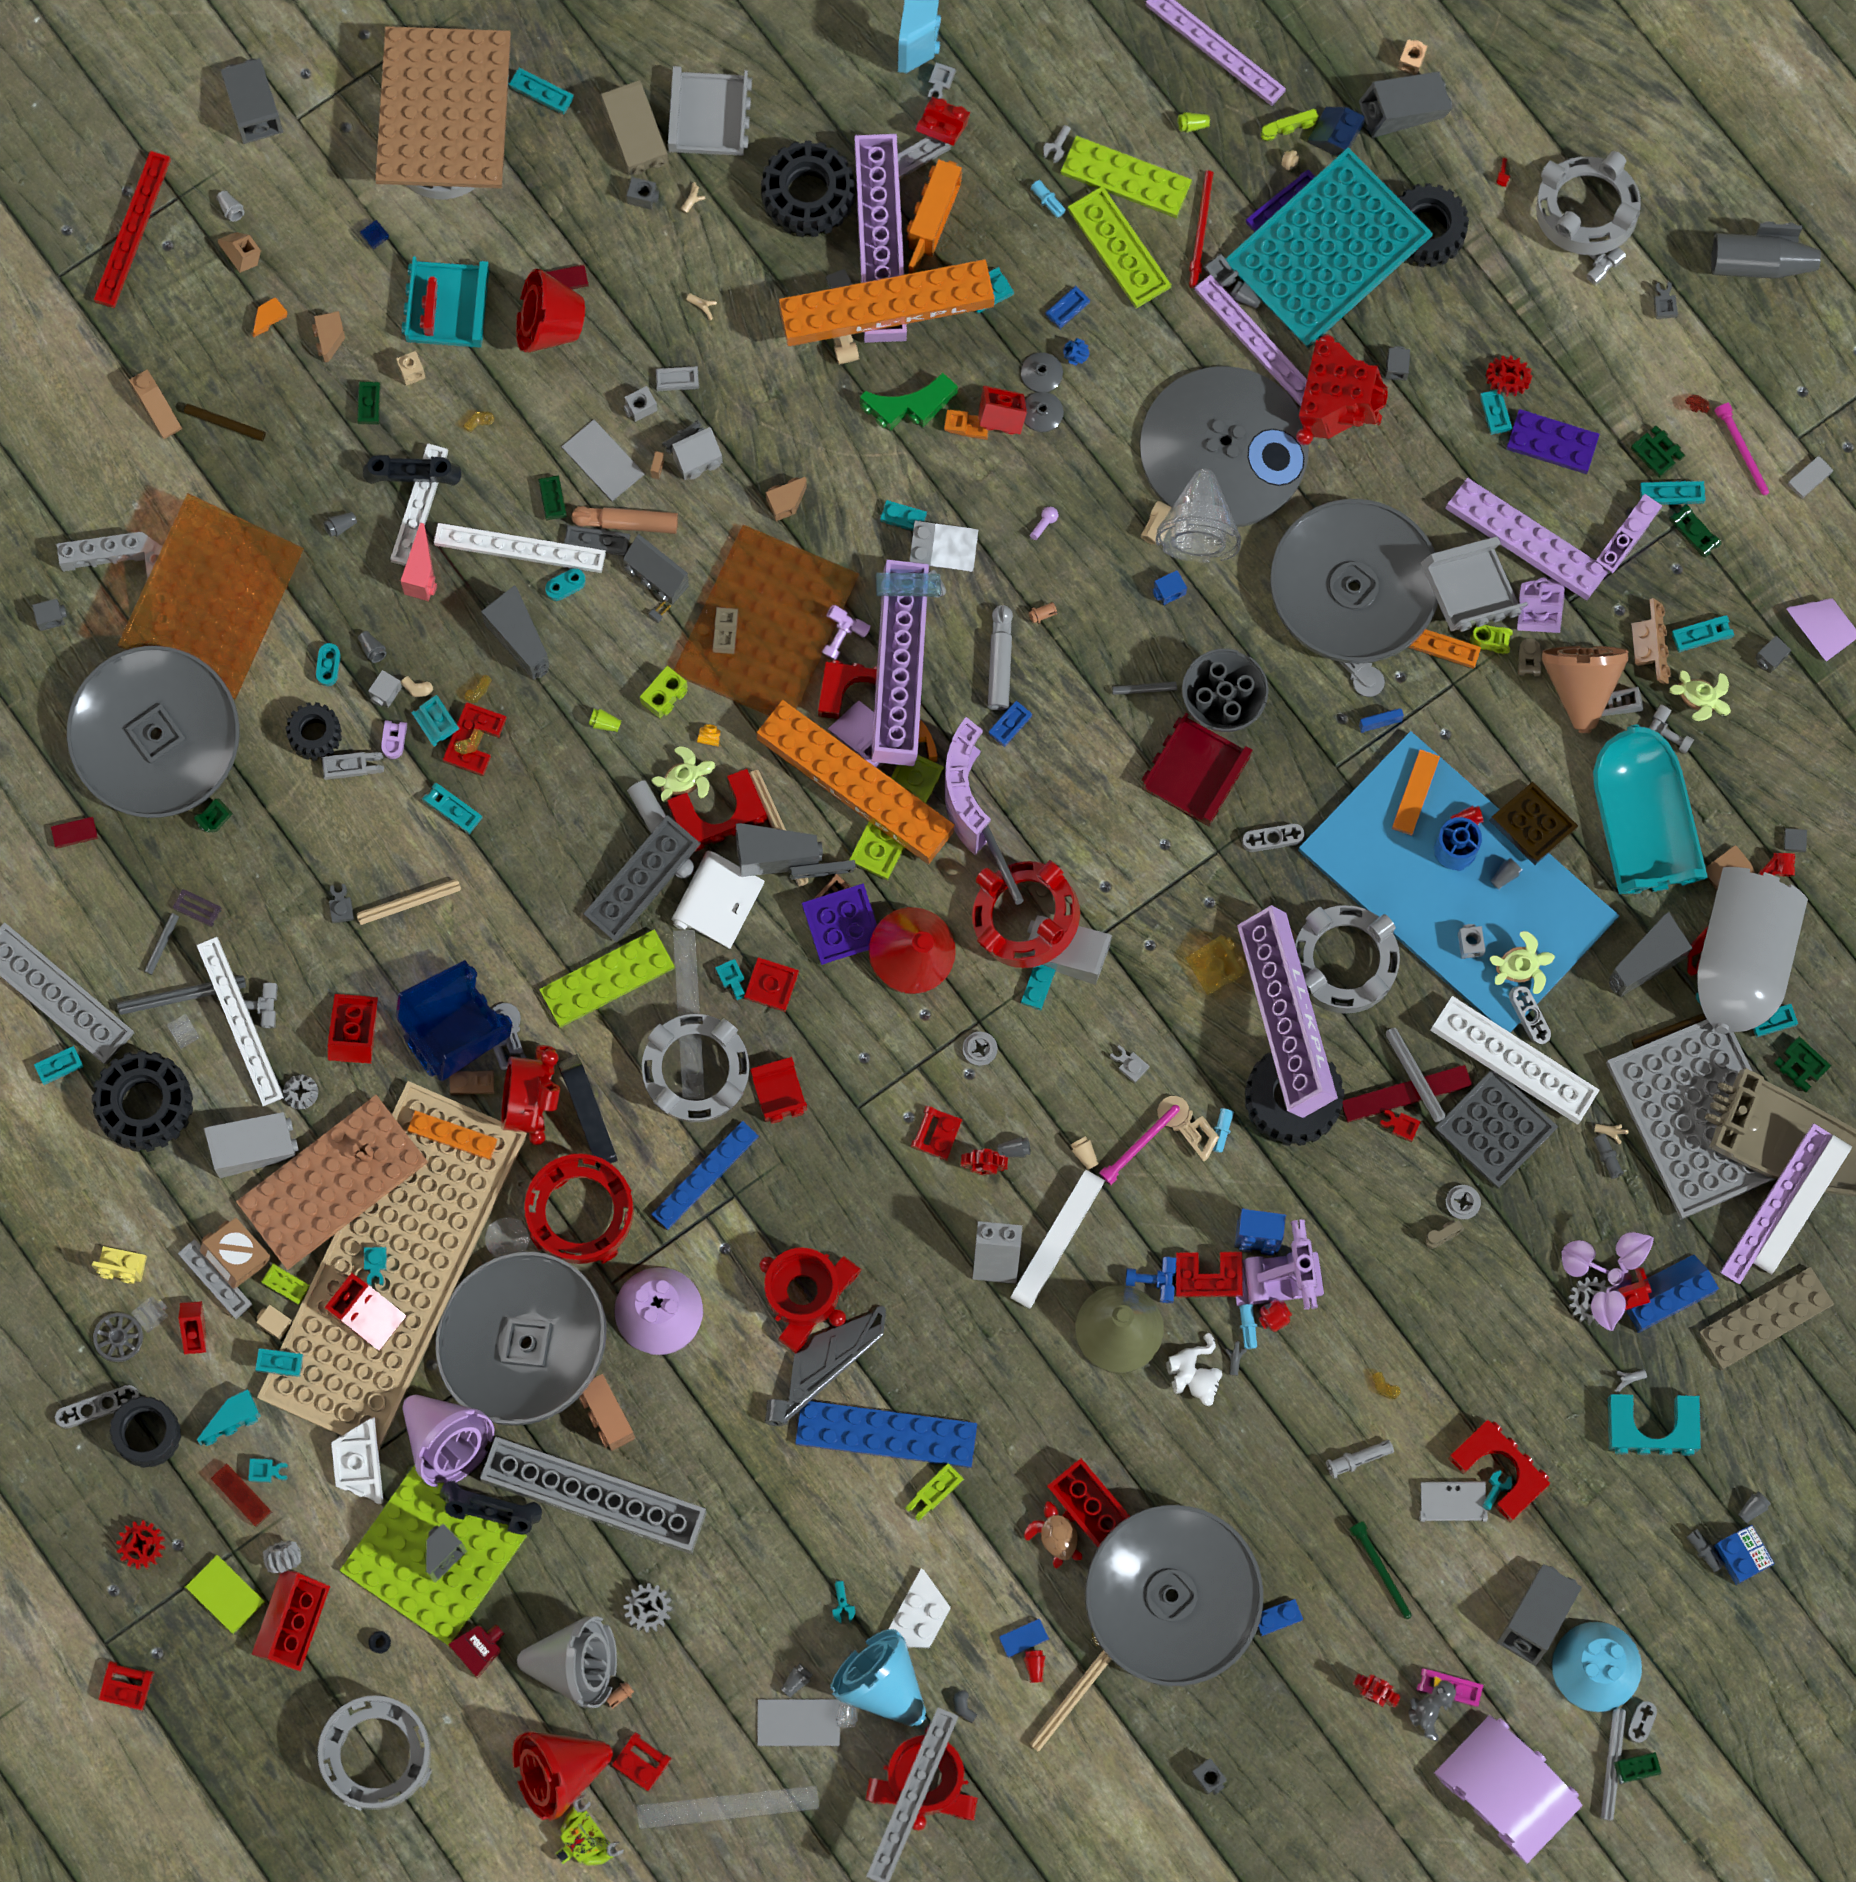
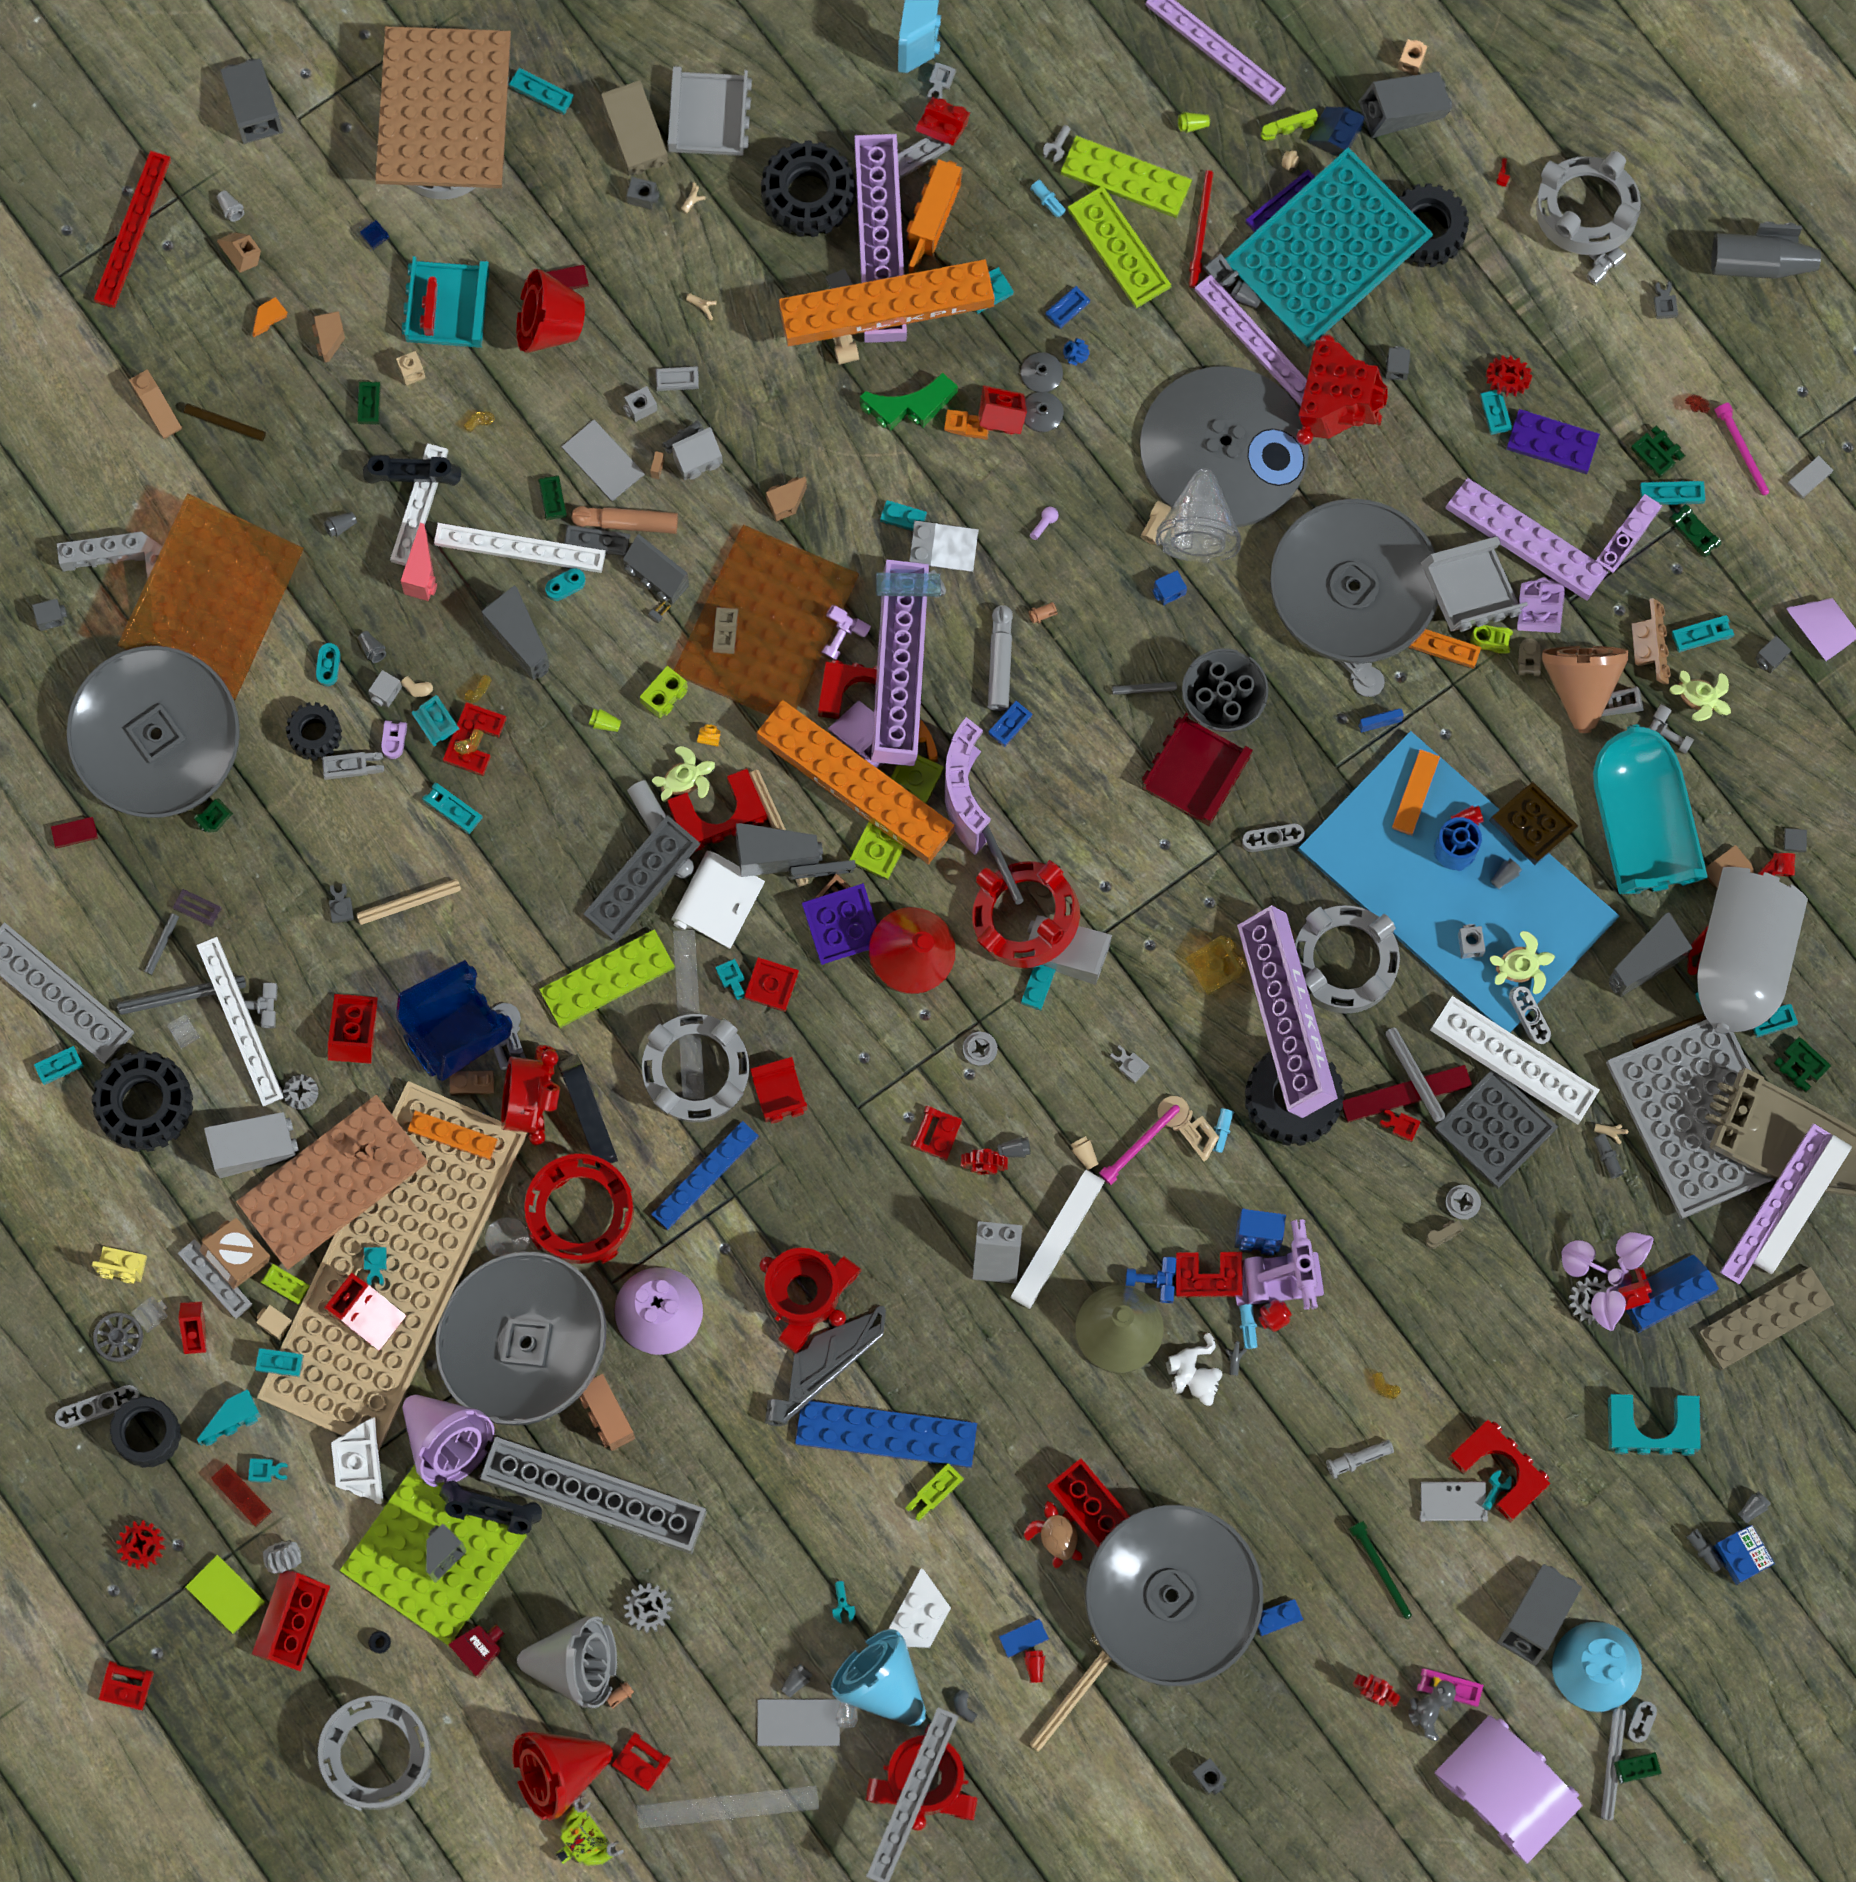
(1628, 1378): light grey bar -> none

